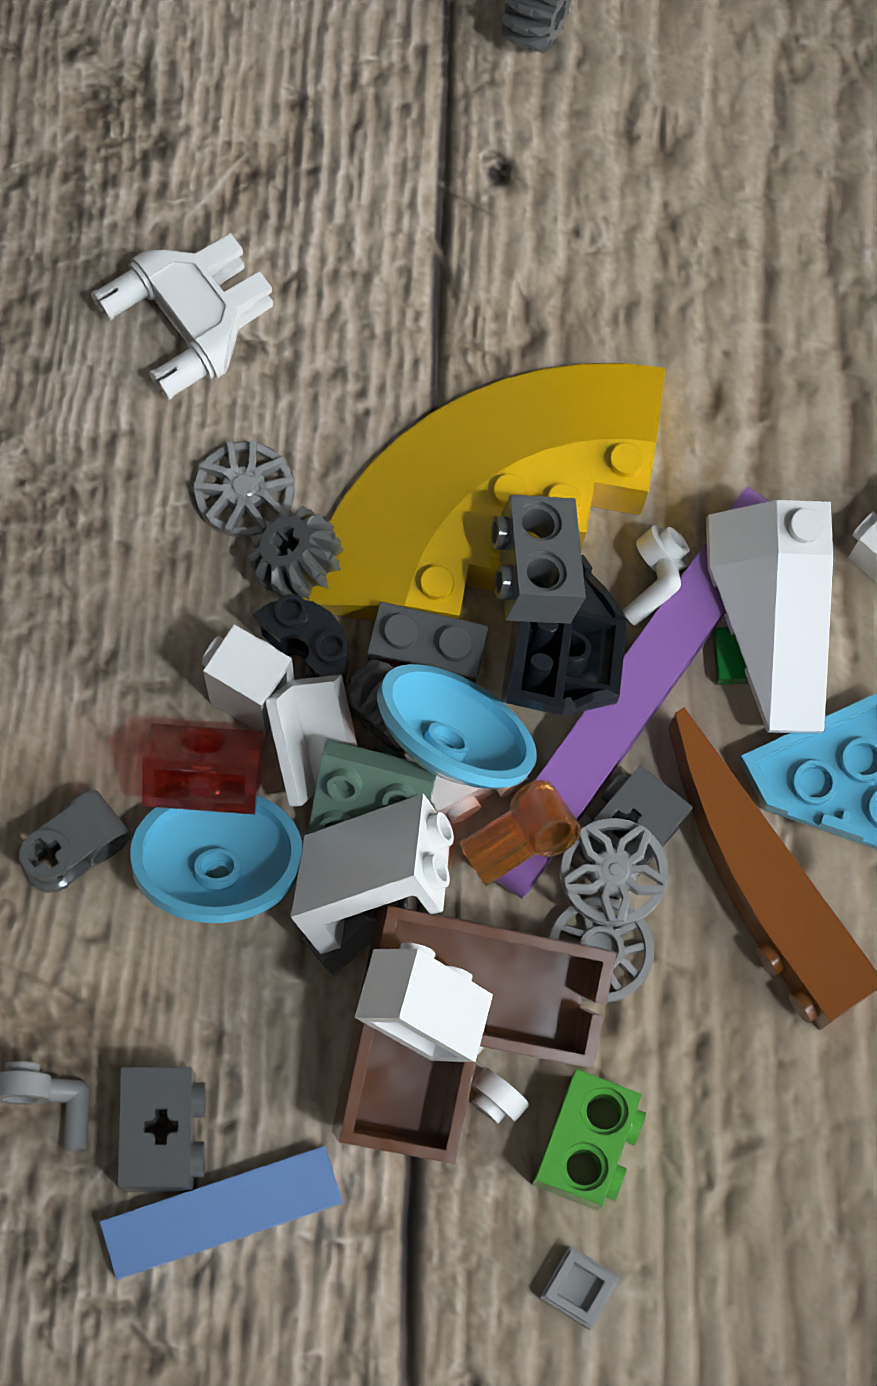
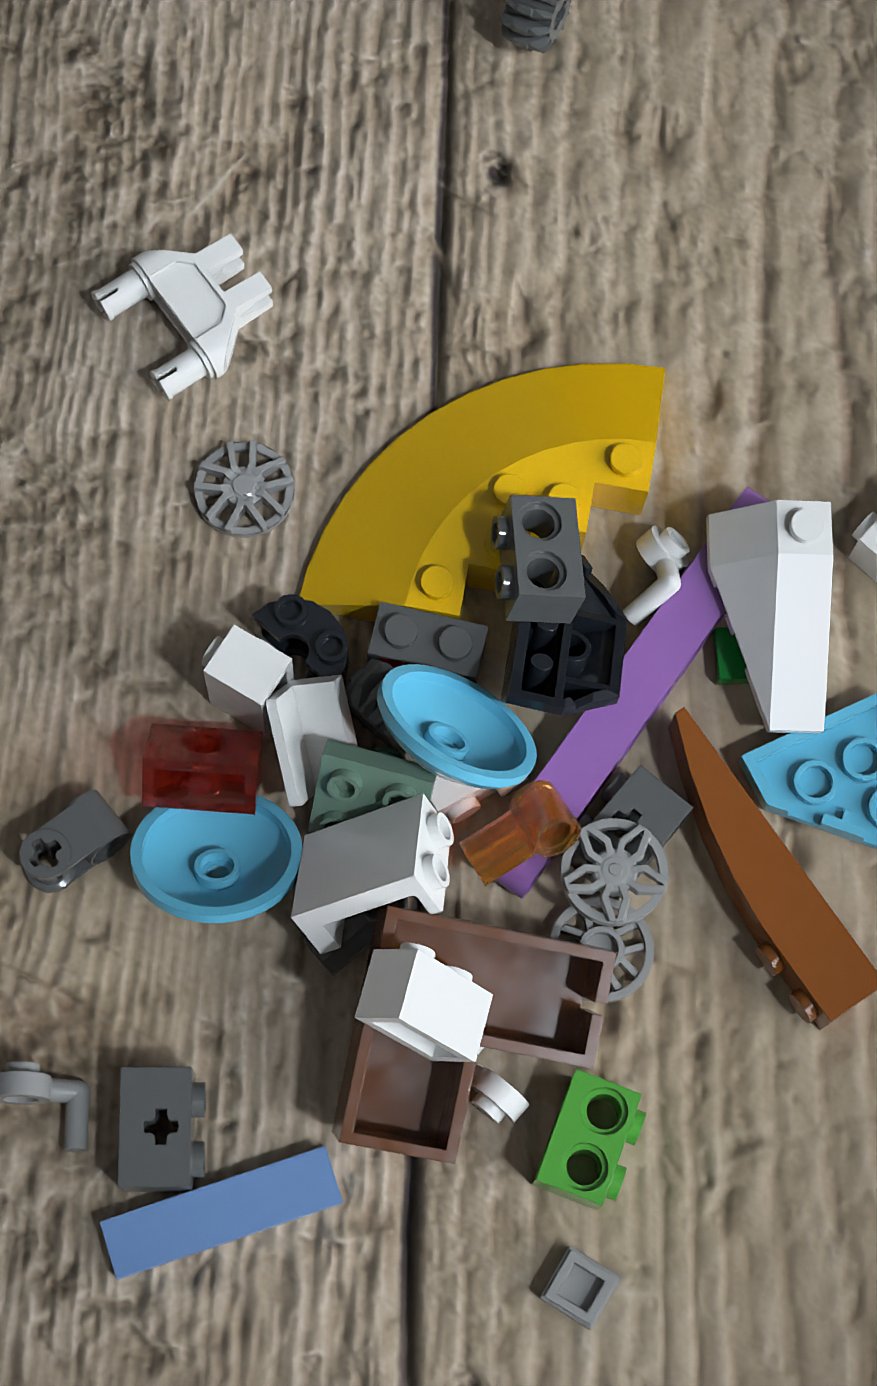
(295, 552): dark grey gear -> none

